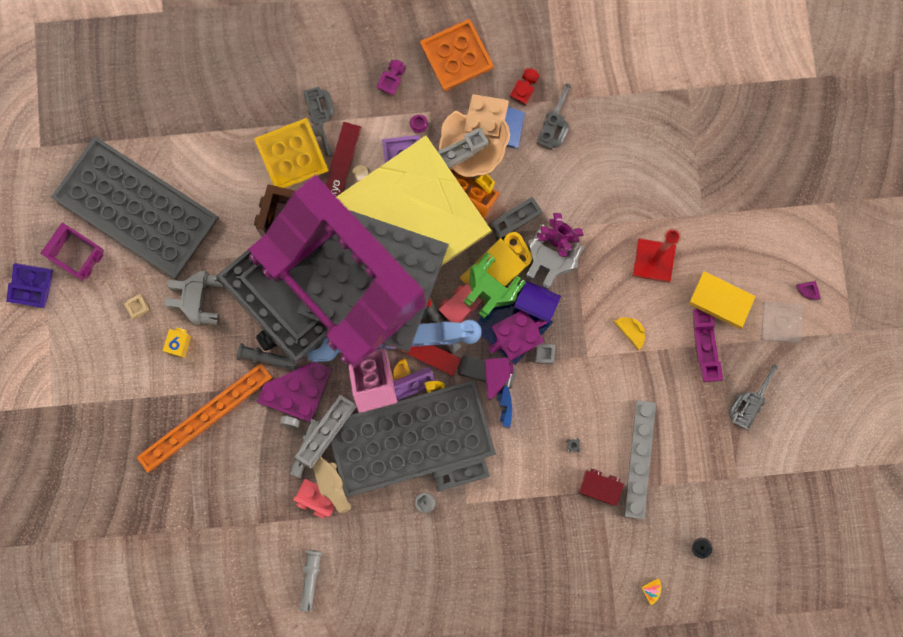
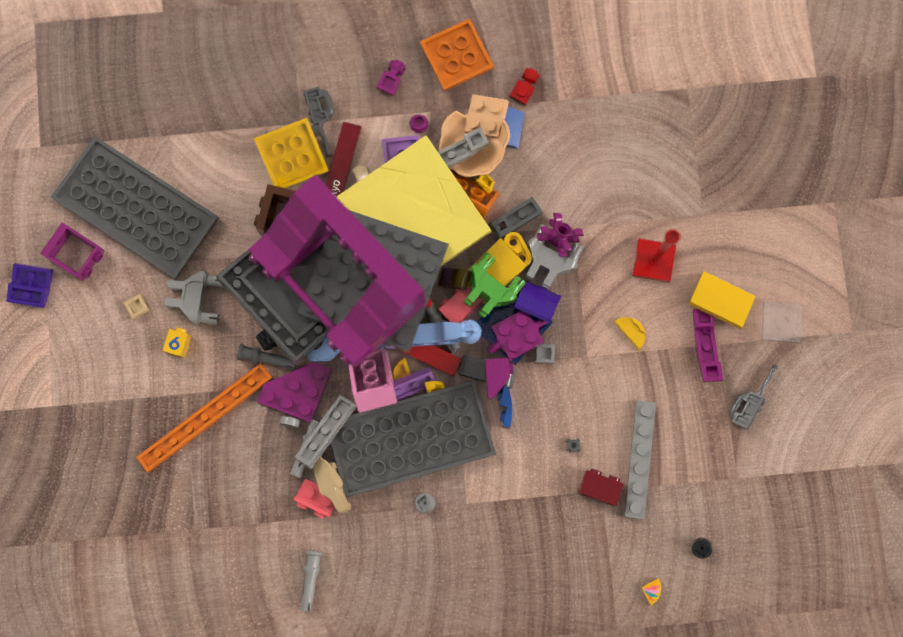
(455, 278): none -> dark brown tile
(461, 474): dark grey plate -> none
(554, 121): dark grey piece -> none
(809, 290): magenta tile -> none

